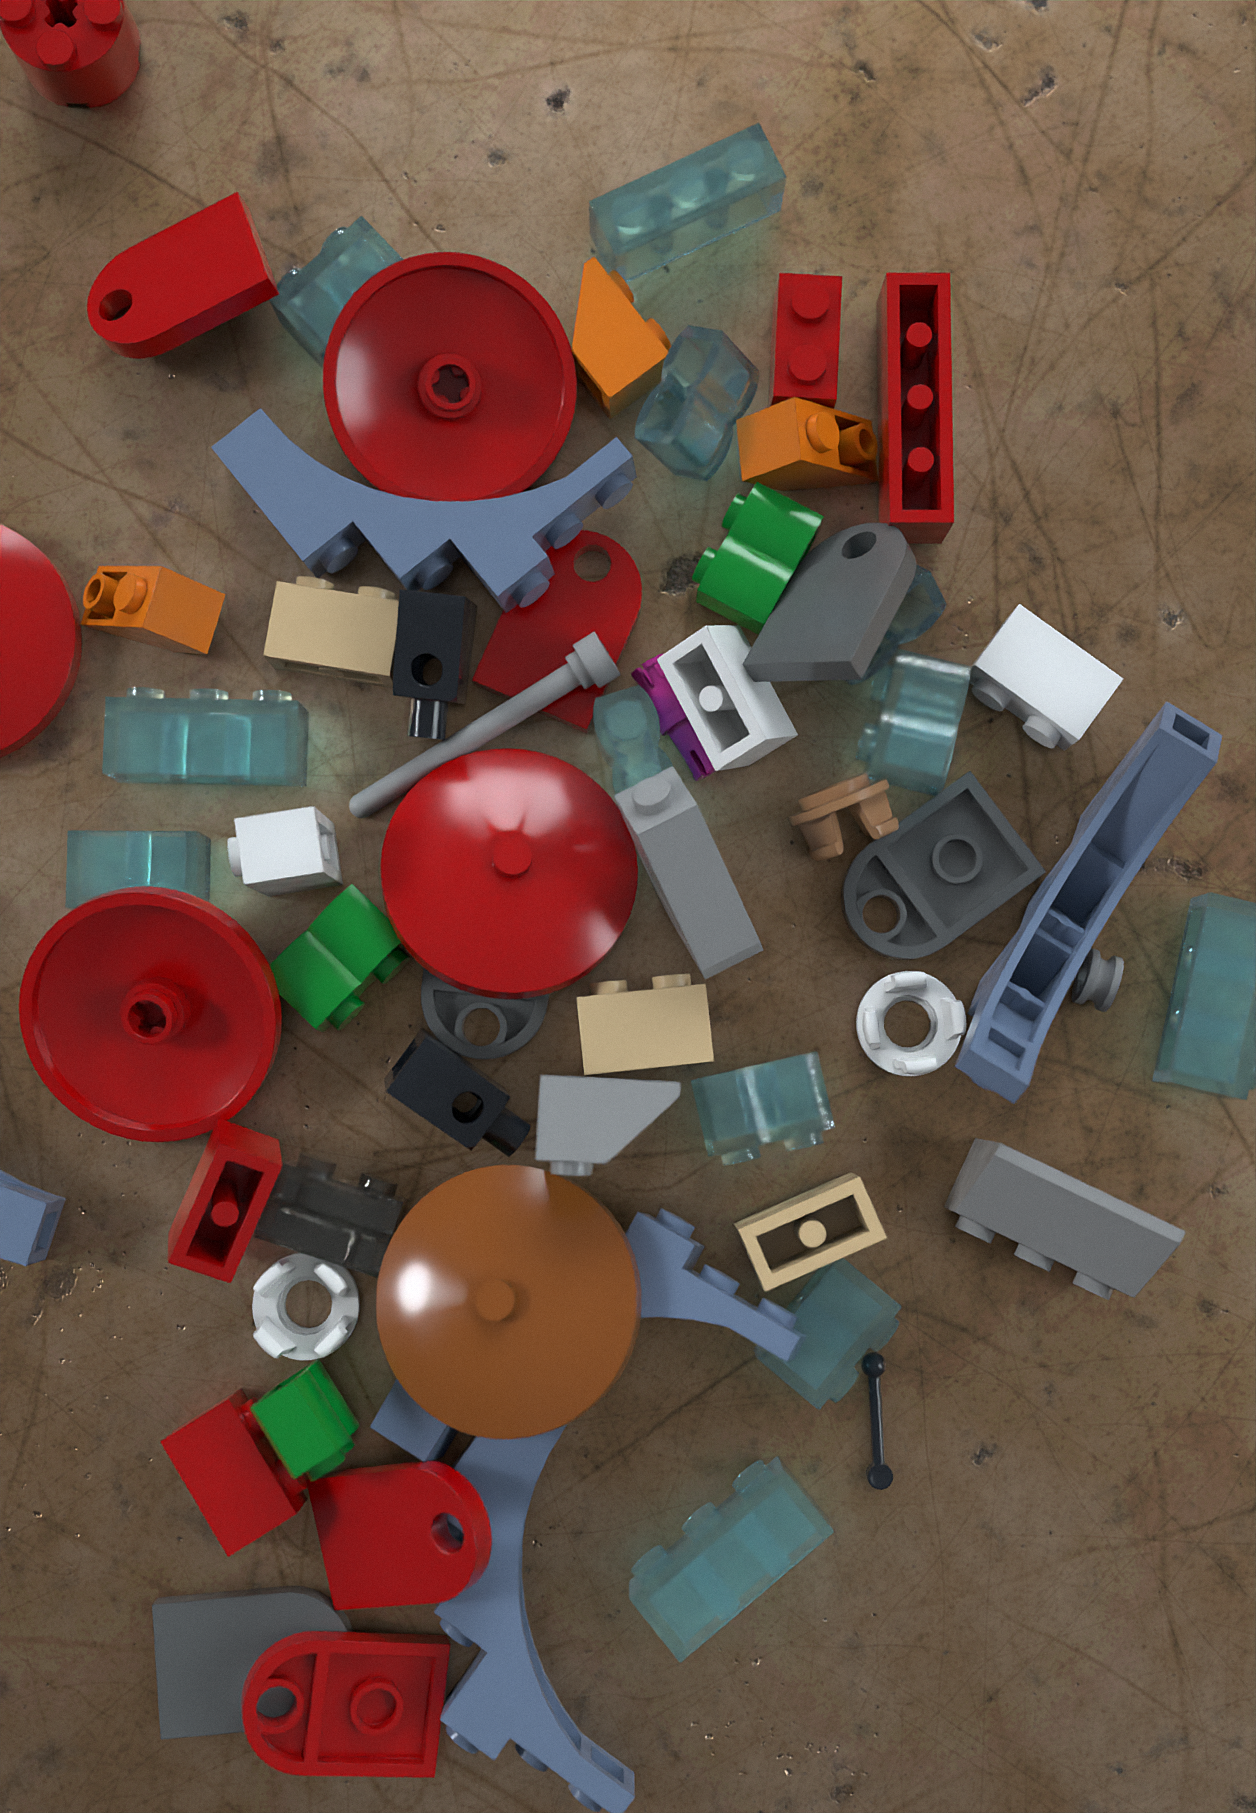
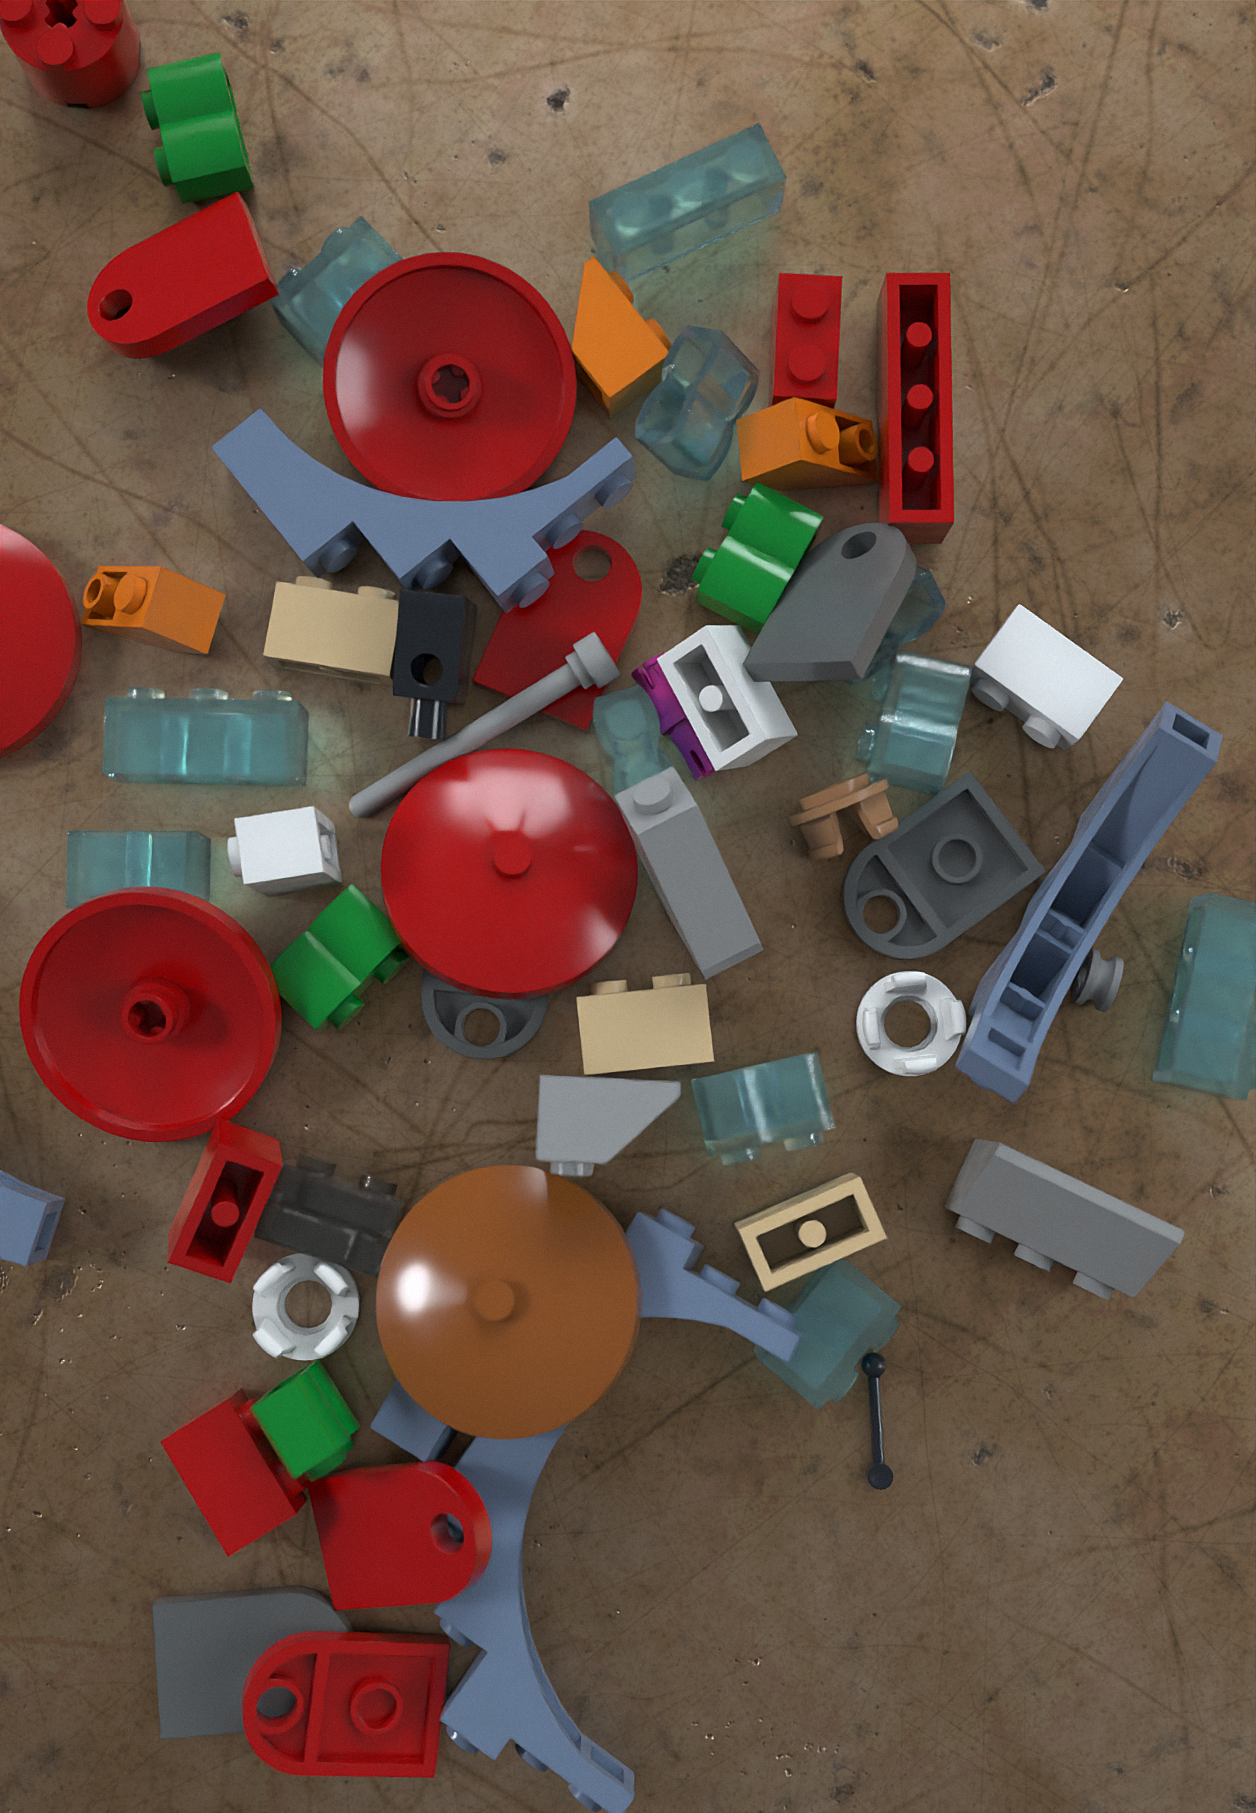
(198, 128): none -> green brick
(430, 1079): black torso -> none
(727, 1556): clear light blue brick -> none

